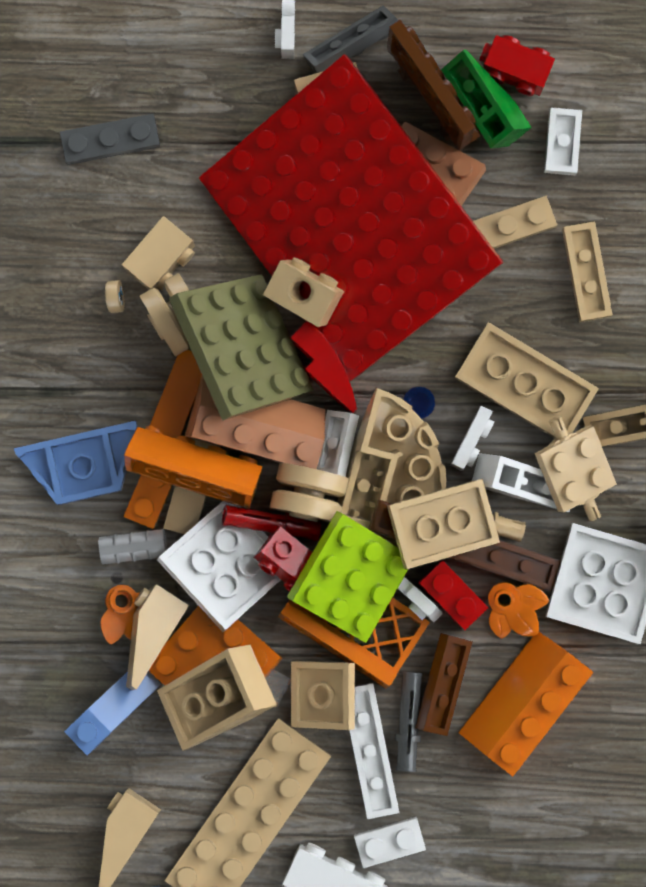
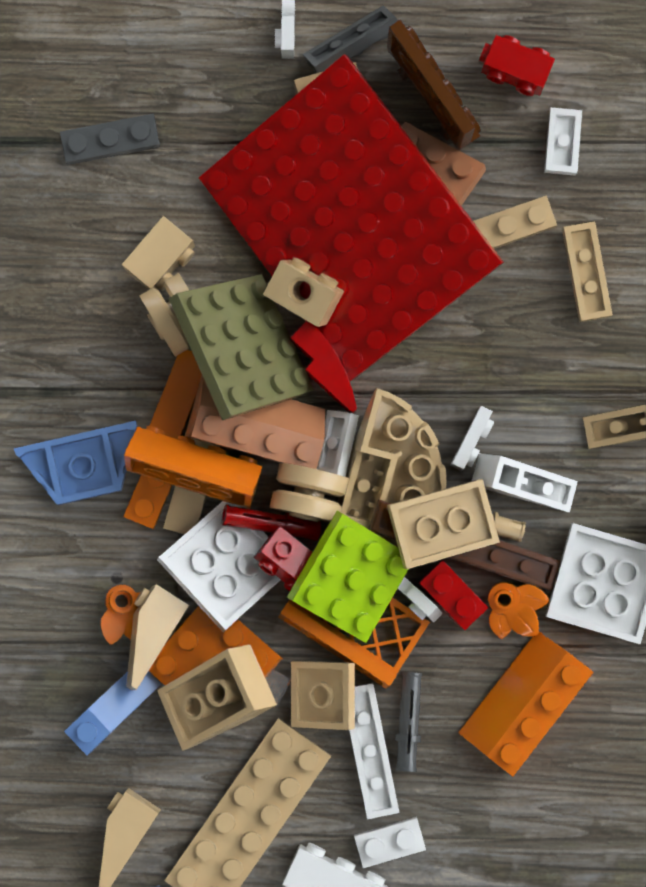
(114, 296): tan tile -> none
(132, 546): light grey axle -> none
(421, 401): clear blue plate -> none
(443, 684): reddish brown plate -> none
(492, 107): green slope -> none
(525, 381): tan plate -> none
(575, 468): tan plate -> none

